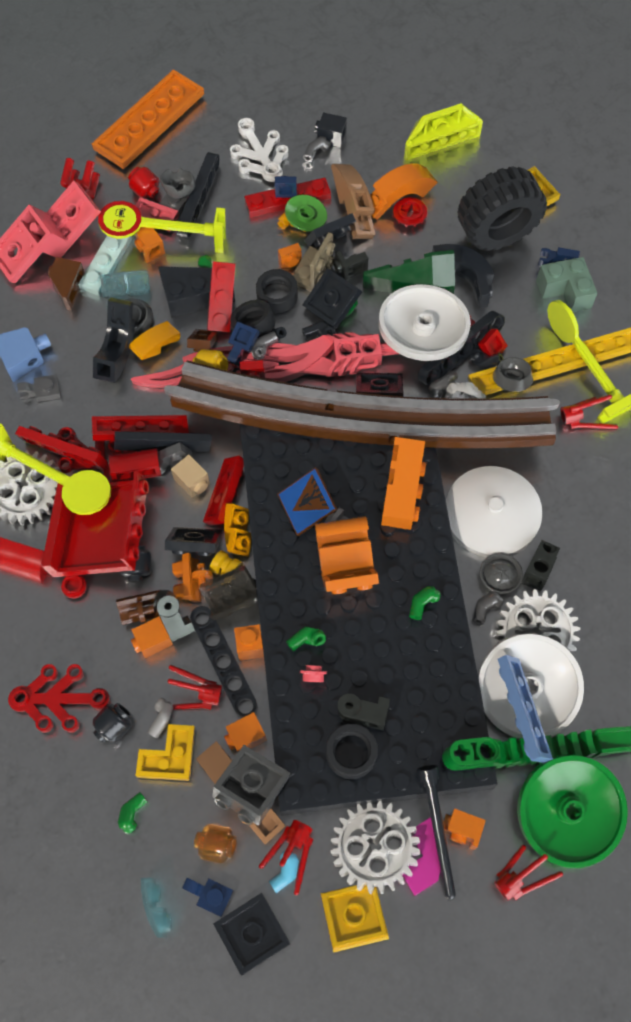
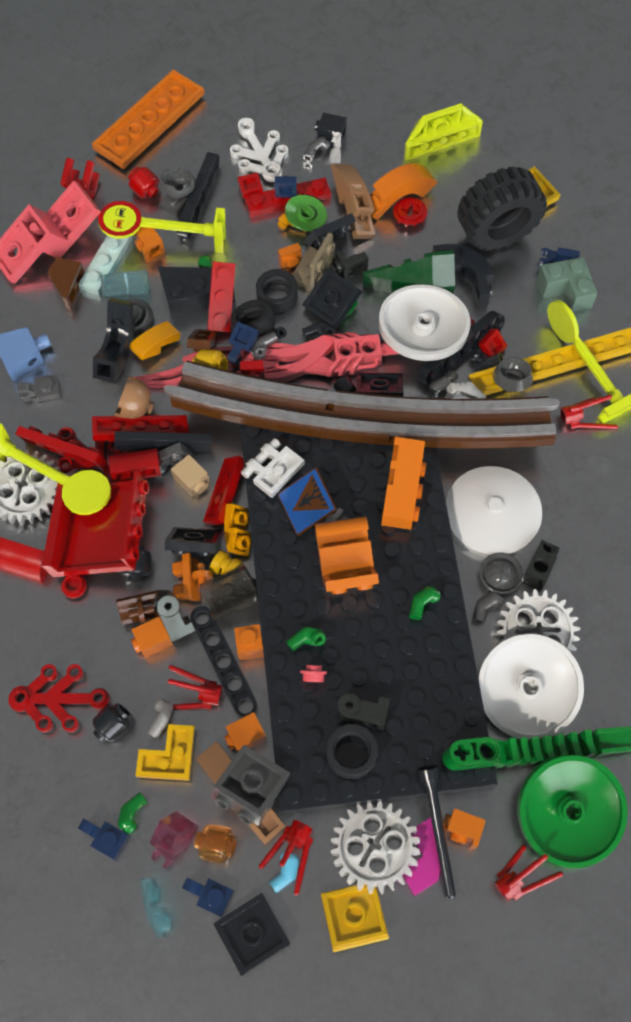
(107, 839): none -> dark blue plate
(134, 400): none -> medium nougat cylinder
(157, 211): coral plate -> none
(172, 837): none -> clear pink brick
(249, 184): none -> red plate
(277, 472): none -> white plate
(344, 384): none -> black piece
(525, 710): medium blue plate -> none

